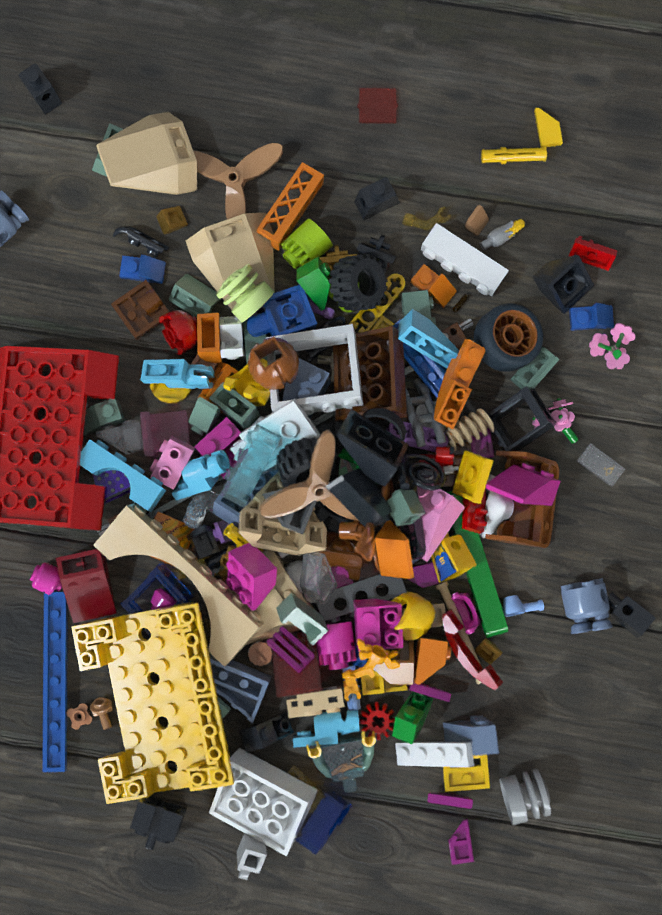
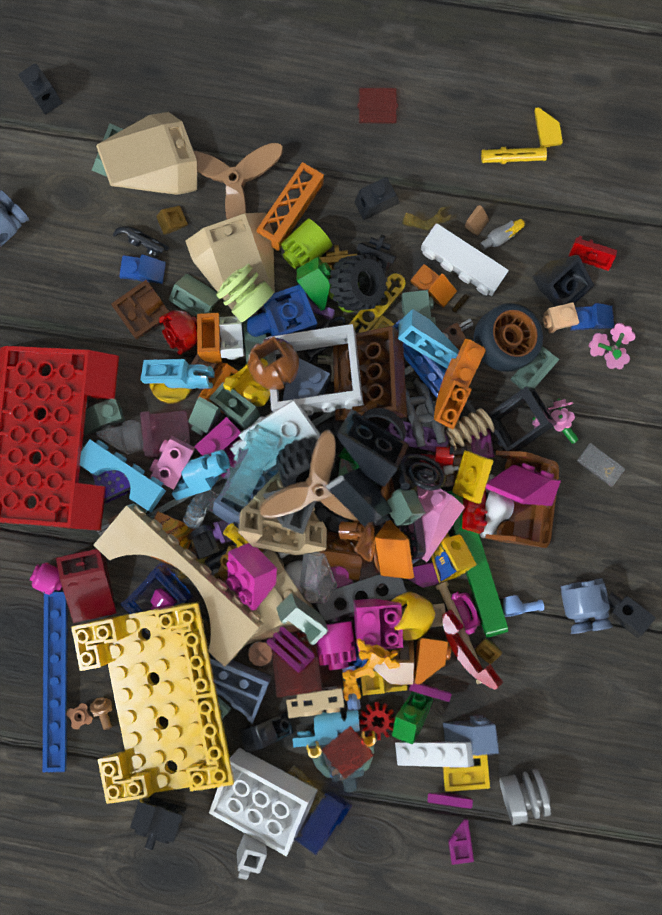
(347, 752): none -> clear red piece
(560, 317): none -> light nougat bracket

